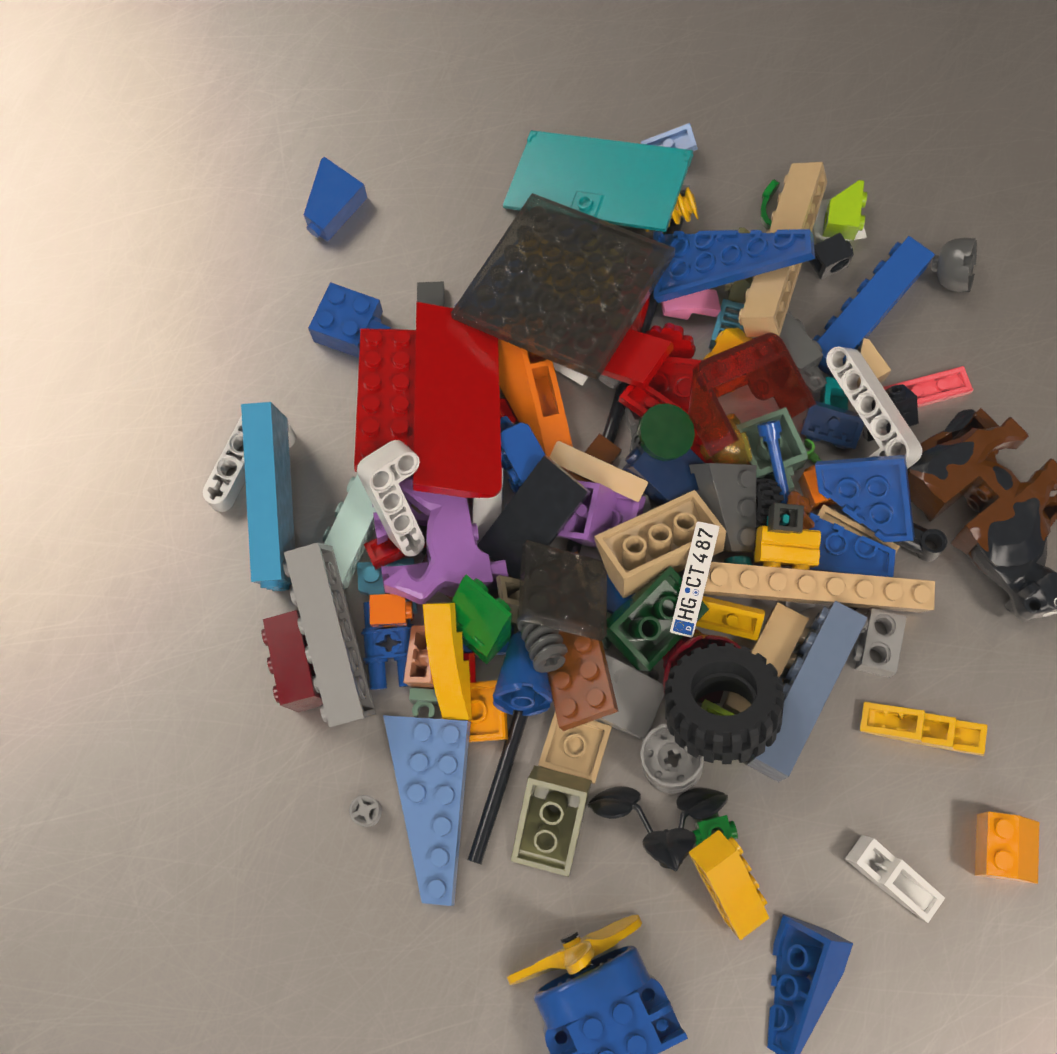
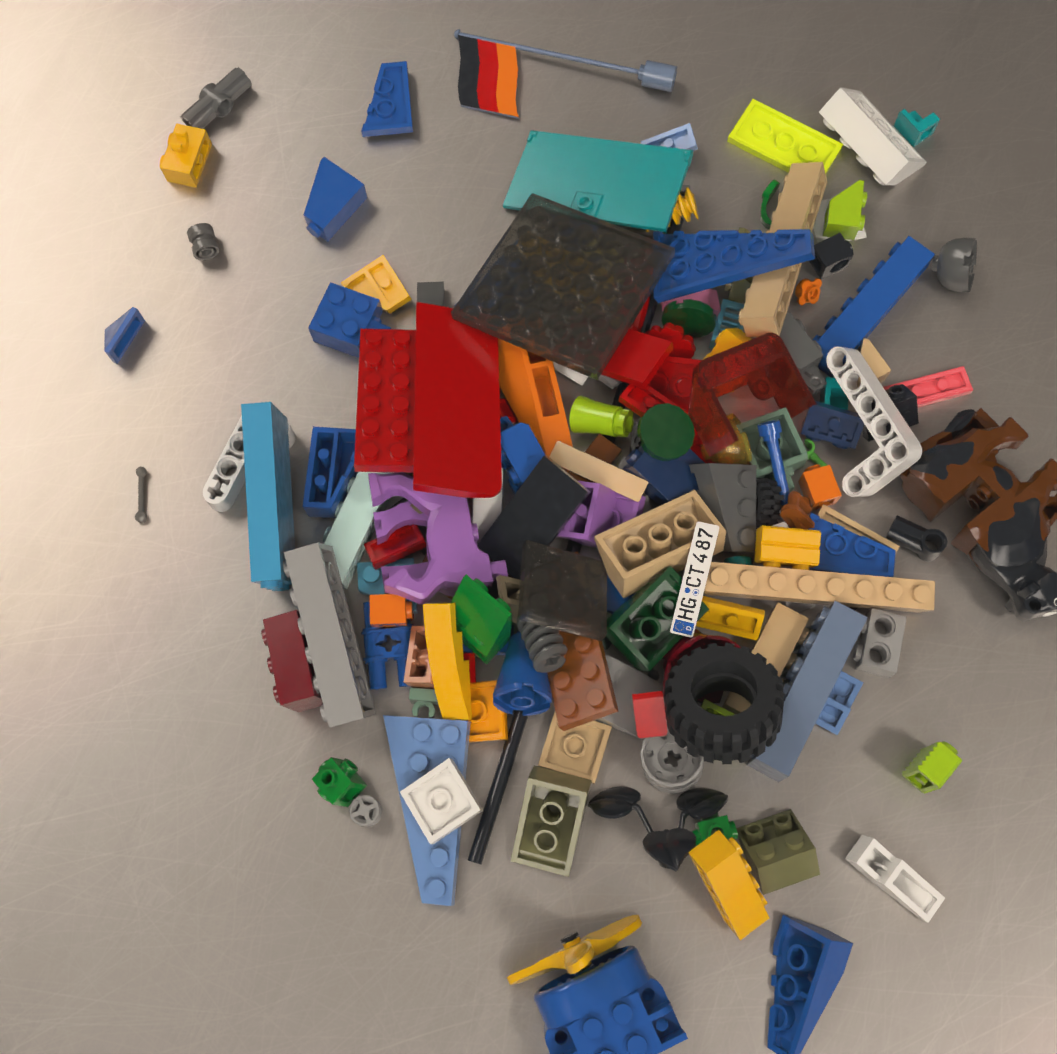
(121, 334): none -> blue slope
(140, 516): none -> dark grey hinge
(185, 155): none -> yellow brick
(204, 245): none -> dark grey wheel
(216, 99): none -> dark grey piece
(328, 470): none -> blue wedge
(338, 781): none -> green brick
(381, 283): none -> yellow wing
(381, 478): white beam -> none
(391, 102): none -> blue wing
(441, 801): none -> white tile
(491, 73): none -> flag
(599, 417): none -> lime plant
(650, 714): none -> slope
(692, 315): none -> dark green tile
(778, 851): none -> olive slope
(781, 138): none -> neon yellow tile
(785, 518): pearl dark grey piece -> none
(808, 291): none -> orange plate
(839, 703): none -> medium blue slope
(871, 137): none -> white slope
(871, 493): blue plate -> none
(914, 127): none -> teal panel
(923, 728): yellow slope -> none
(932, 766): none -> lime brick
(1007, 847): light orange slope -> none

